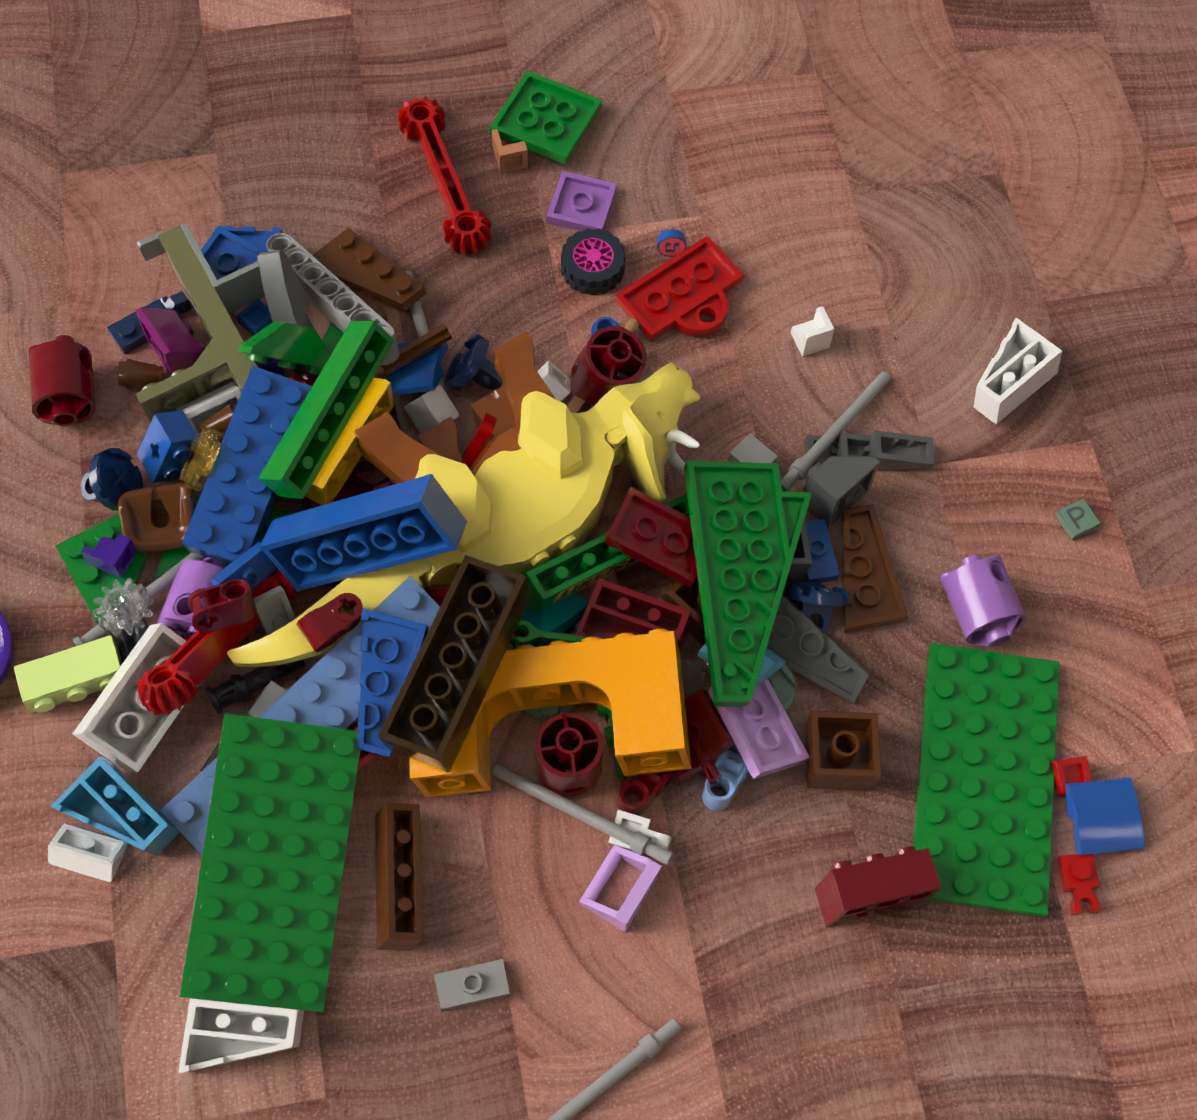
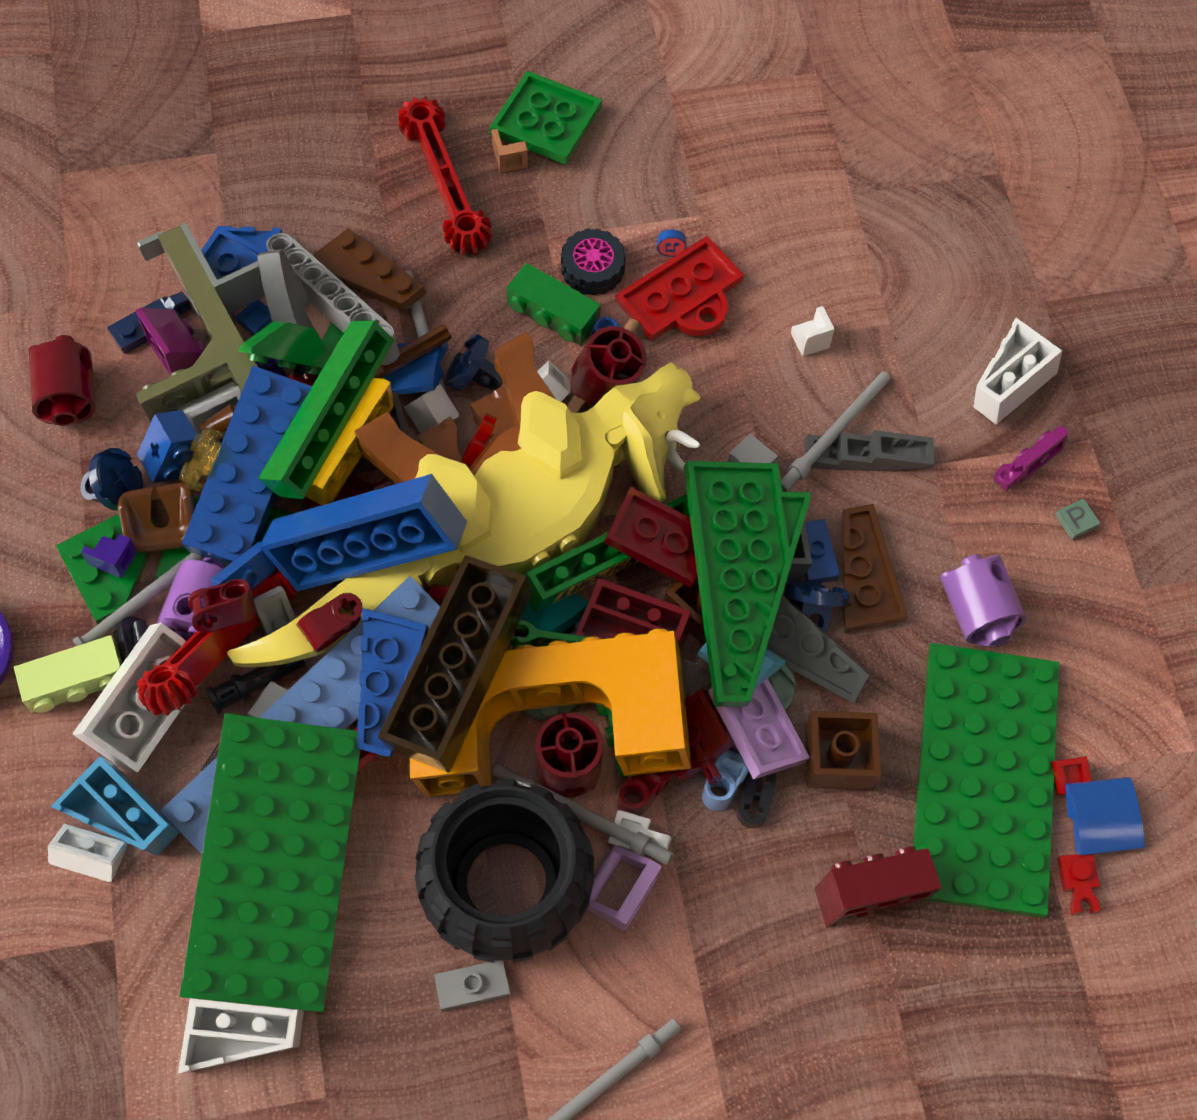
(123, 607): clear gear -> none
(138, 374): reddish brown cone -> none
(398, 877): reddish brown brick -> none
(494, 817): none -> black tyre
(552, 304): none -> green brick
(581, 202): medium lavender tile -> none
(764, 799): none -> black beam
(839, 485): dark grey slope -> none
(1032, 459): none -> magenta hinge

